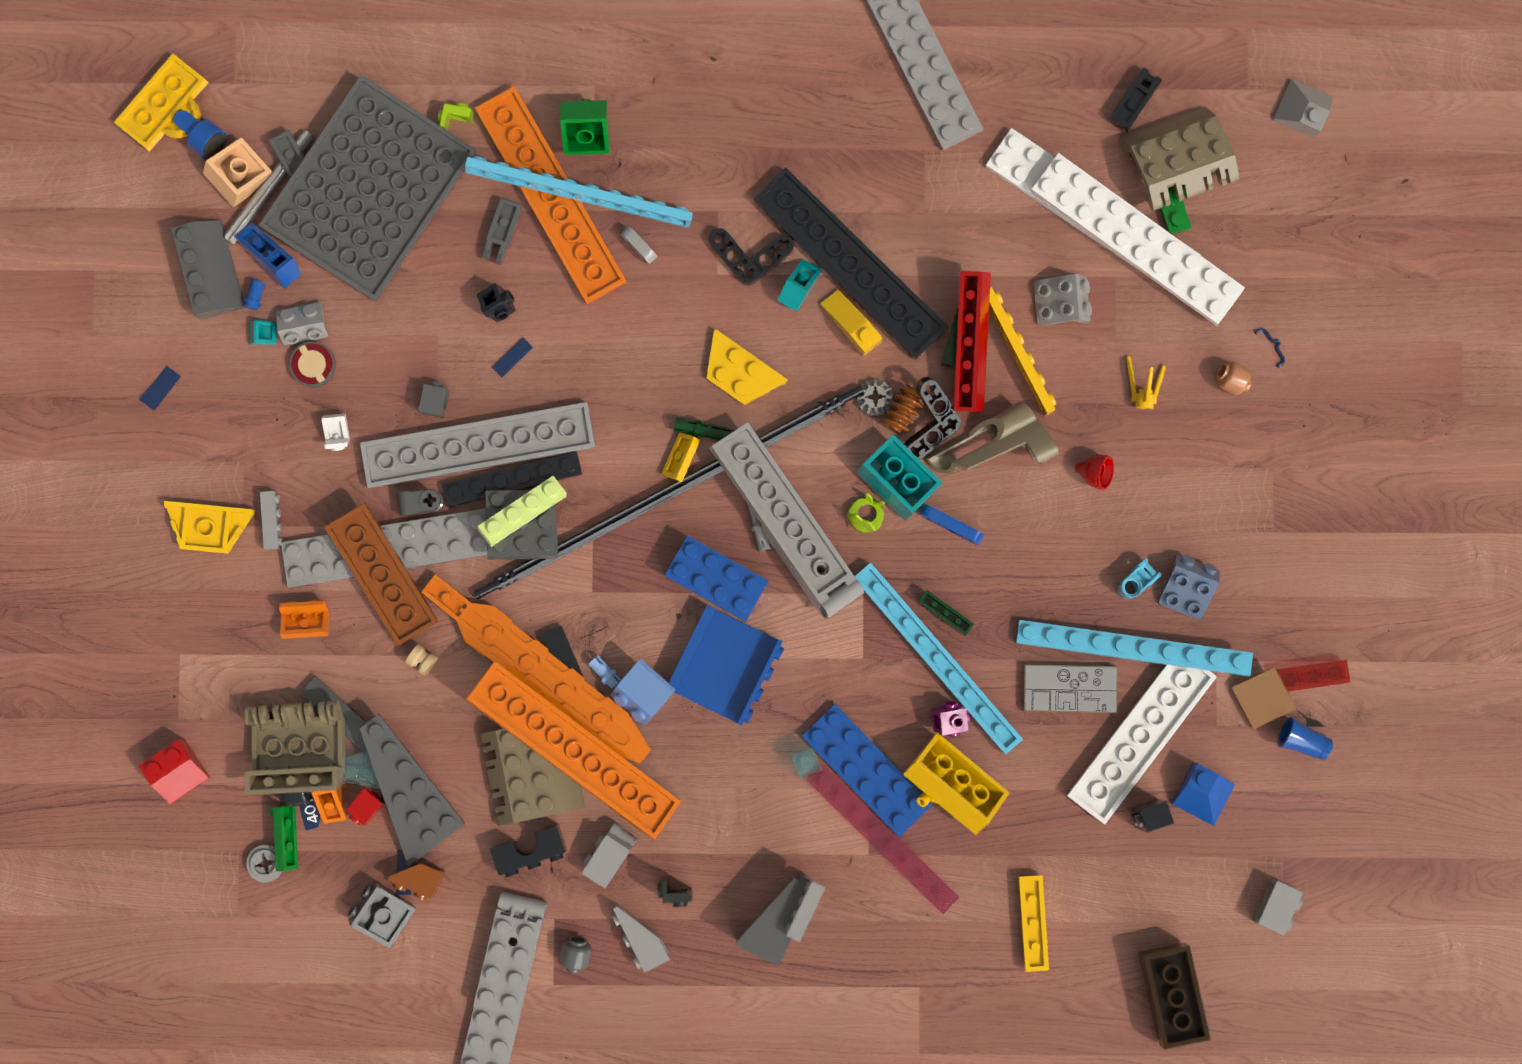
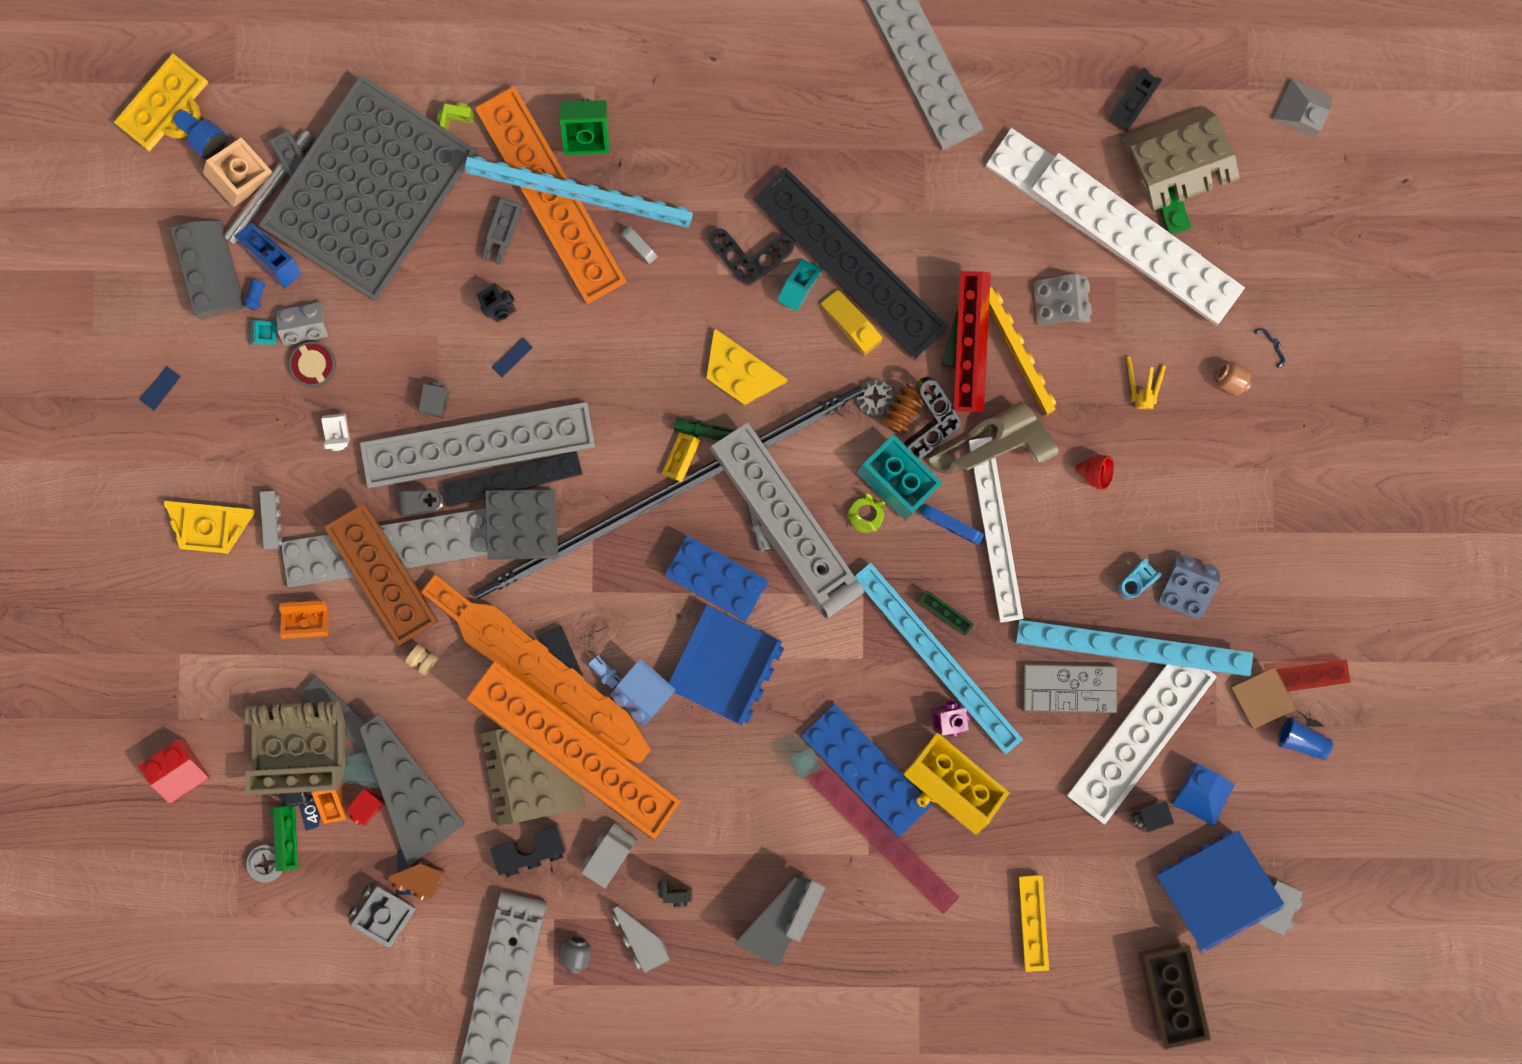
(521, 511): yellowish green plate -> none
(997, 537): none -> white plate
(1220, 890): none -> blue panel

